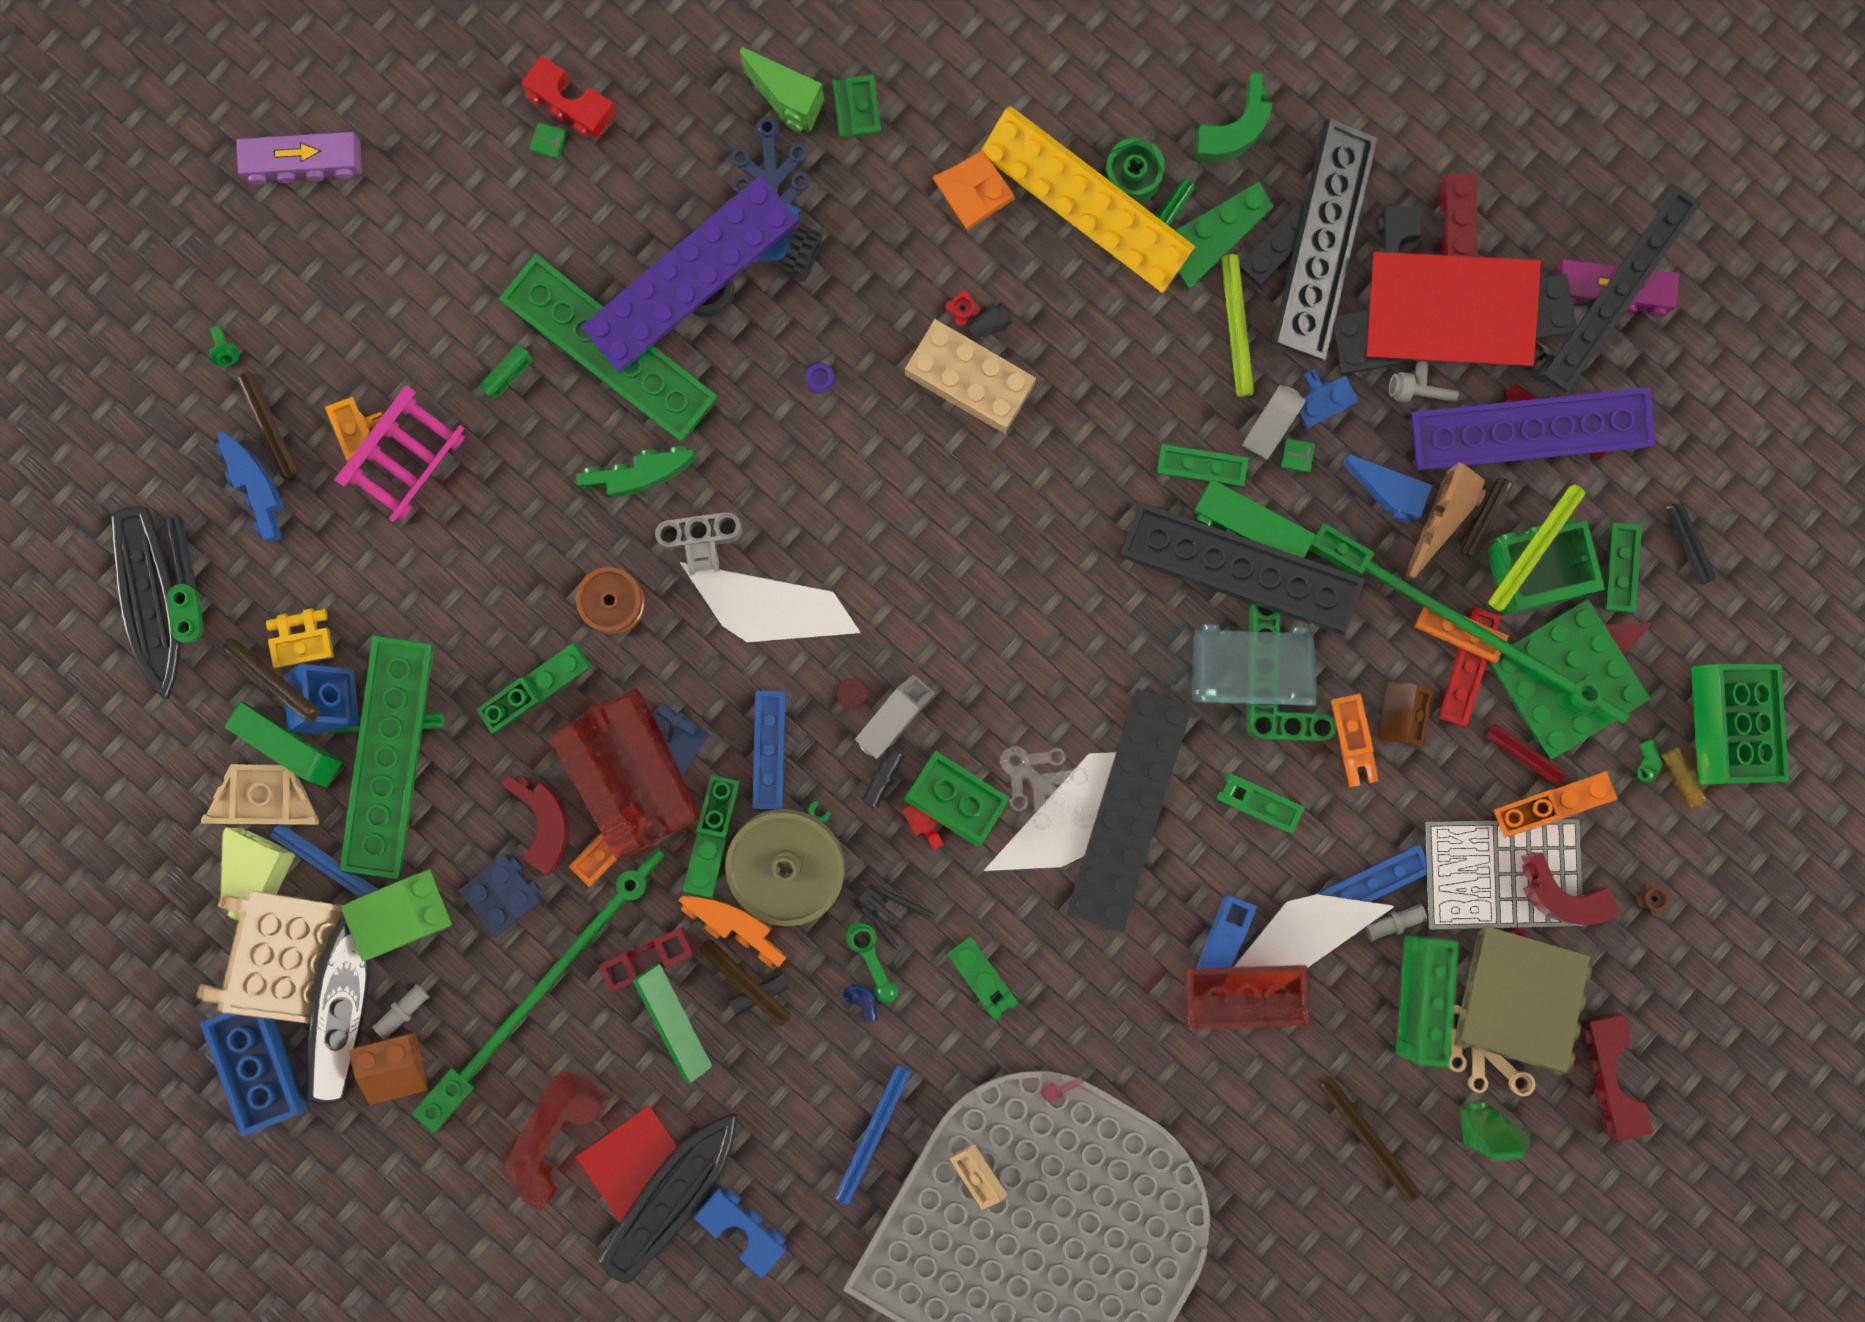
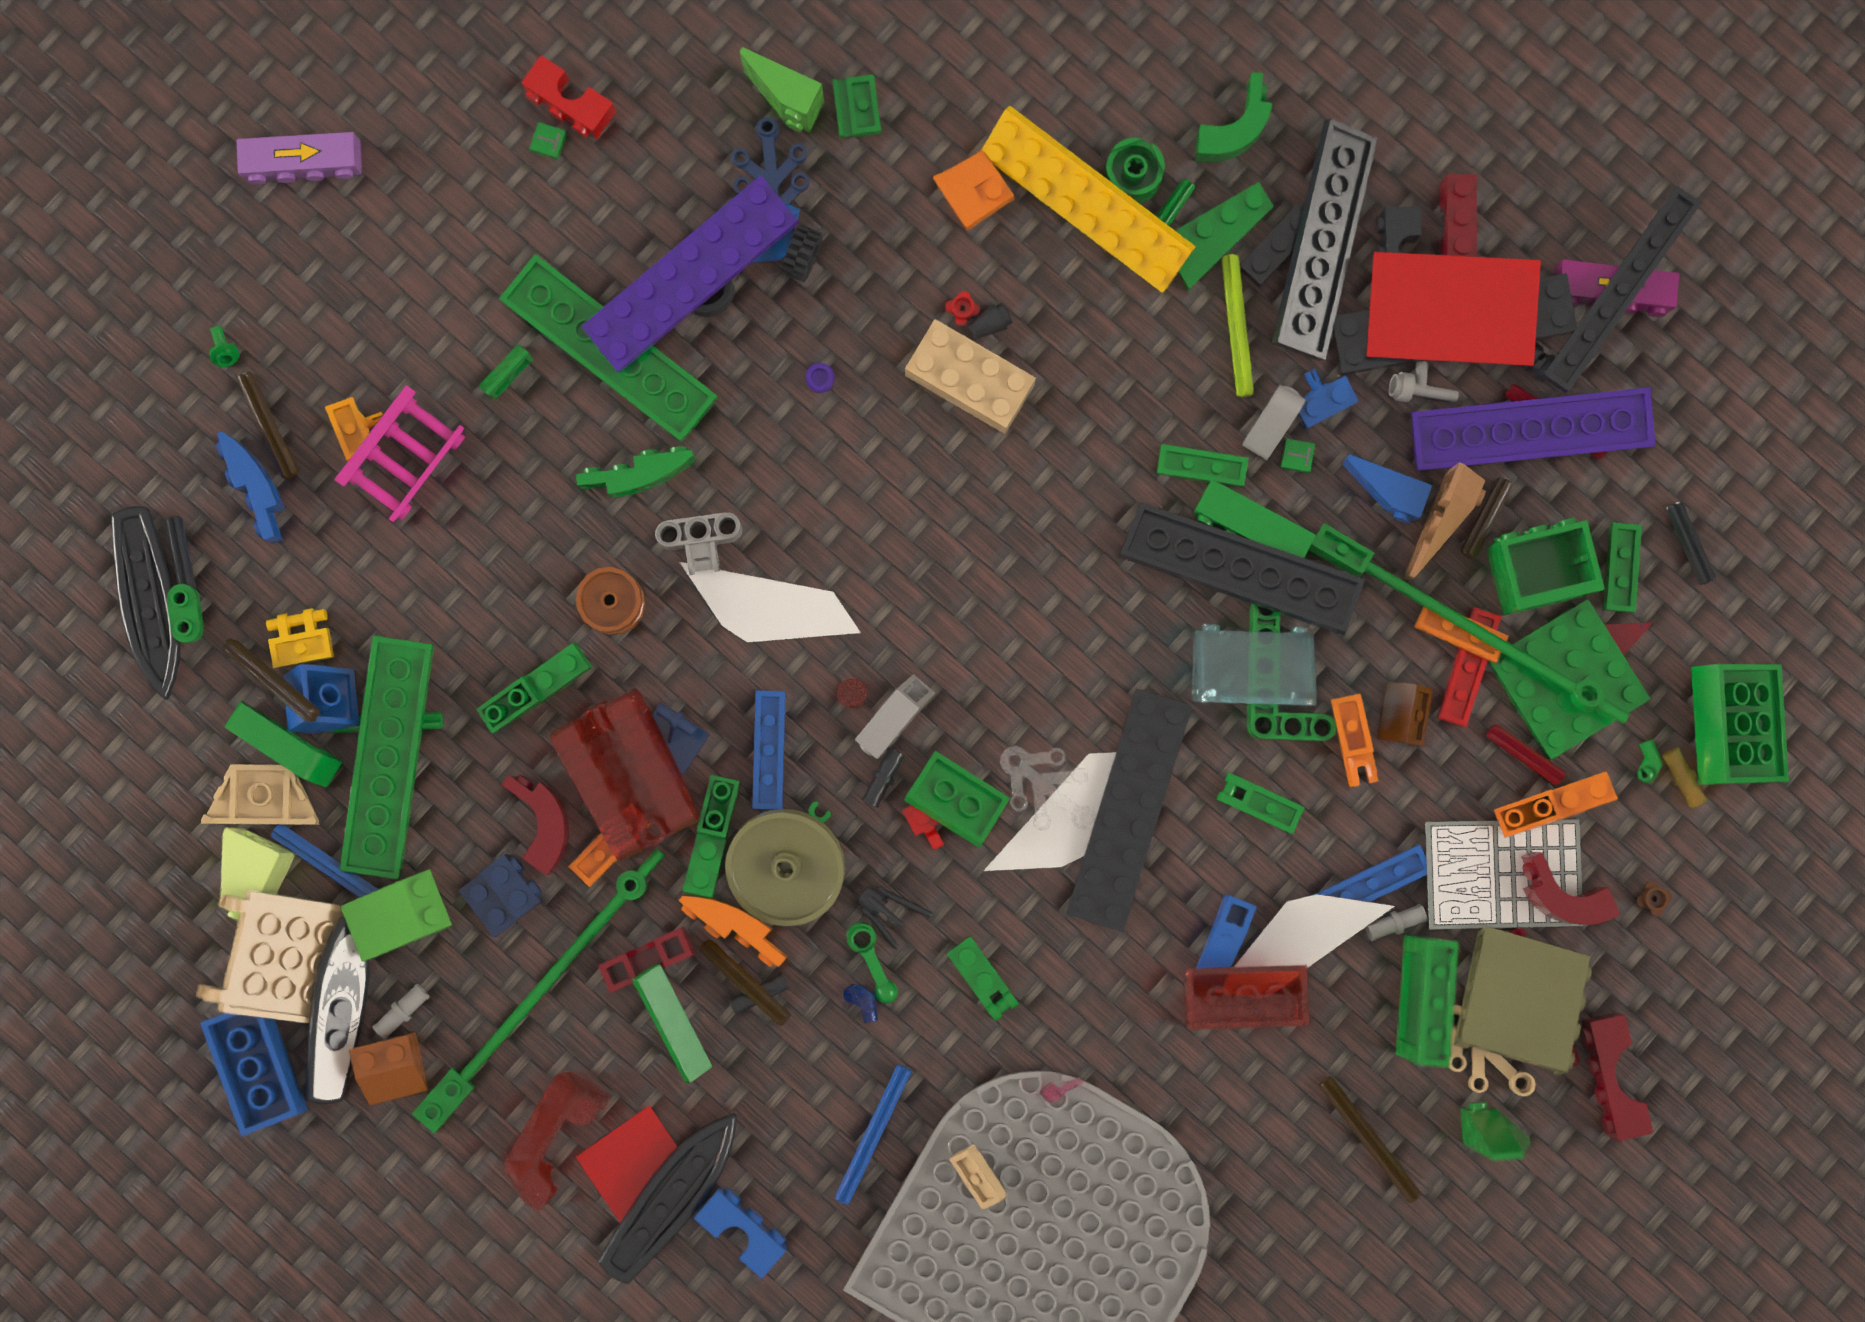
(1536, 547): lime axle -> none

